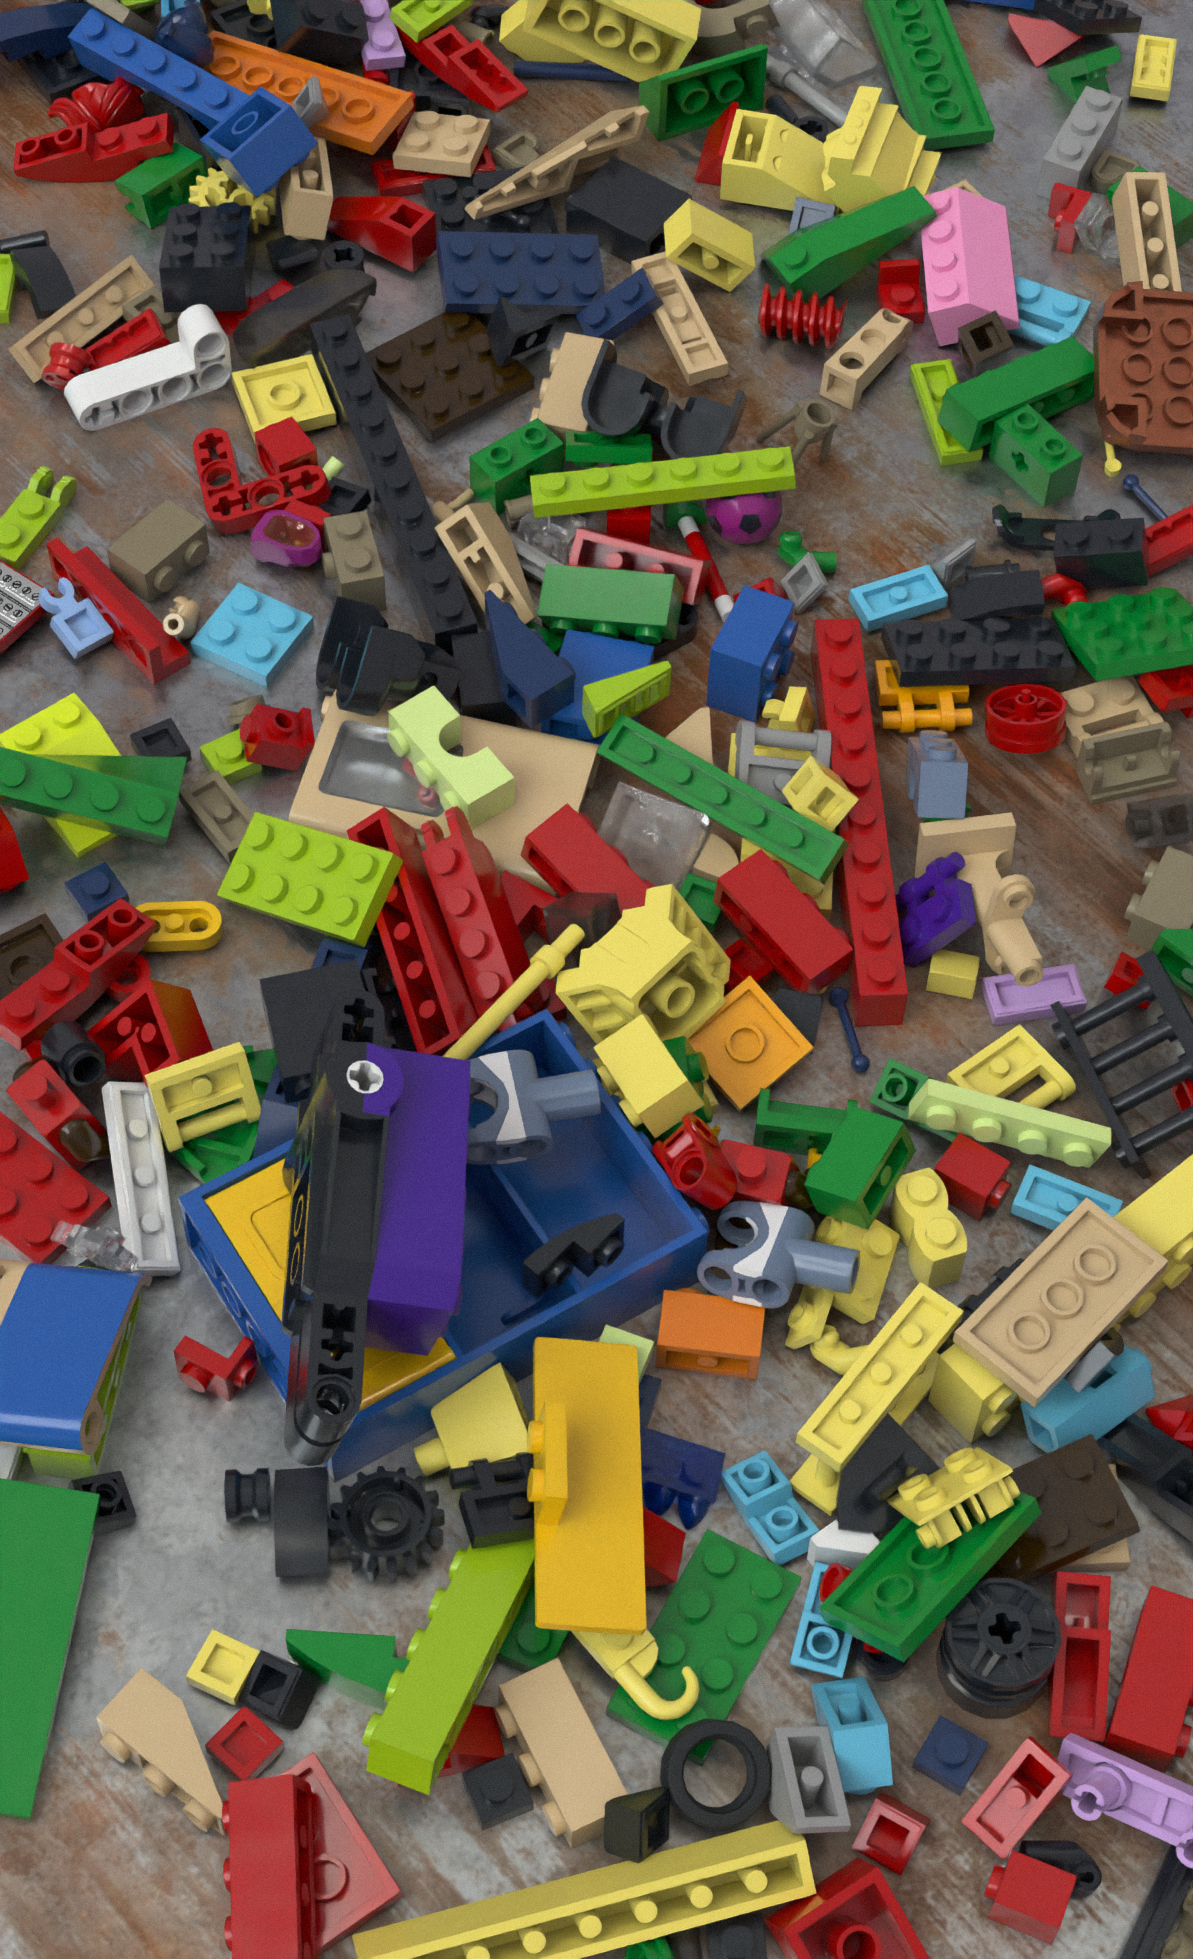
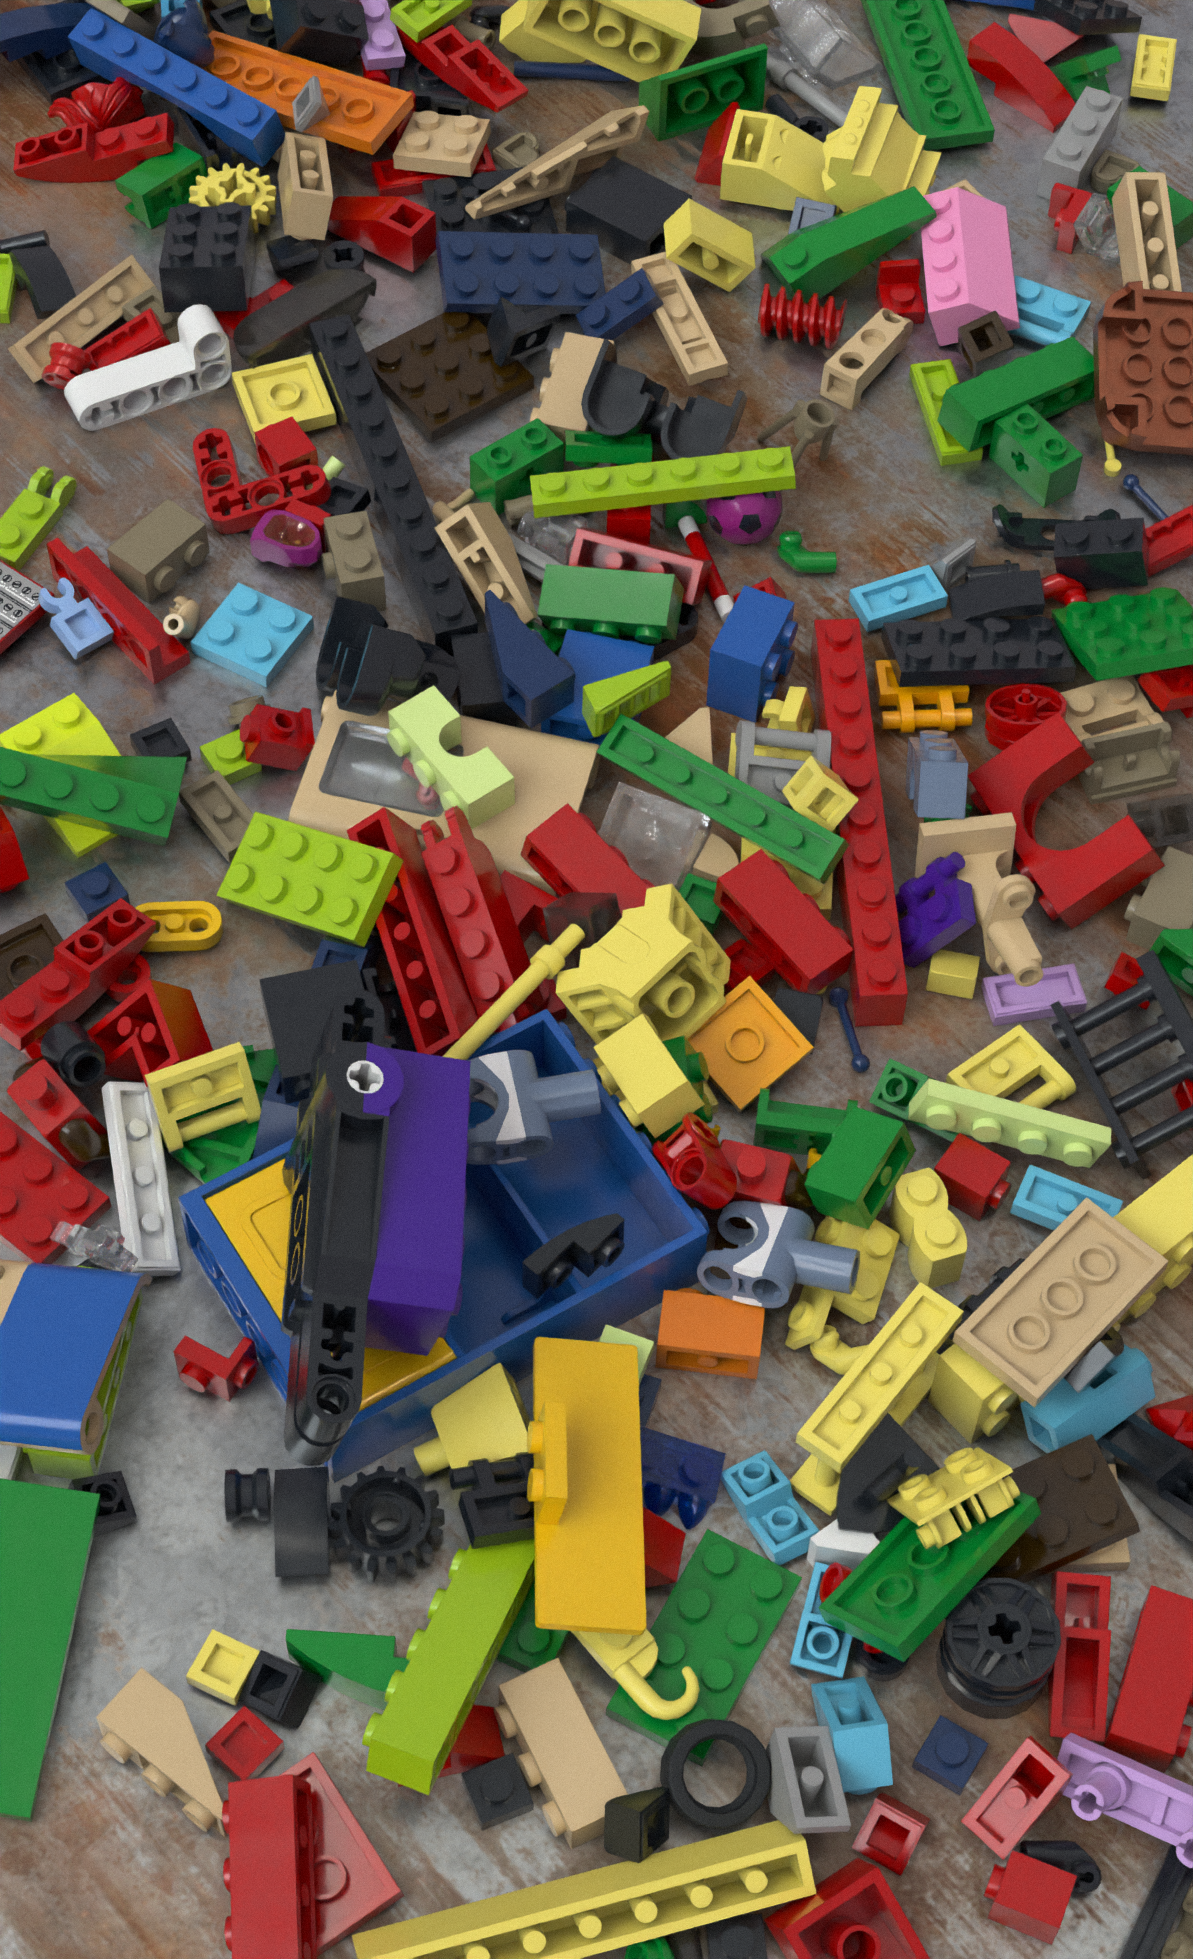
(259, 142): blue brick -> none
(804, 582): light grey slope -> none
(1020, 77): none -> red slope
(1072, 880): none -> red arch

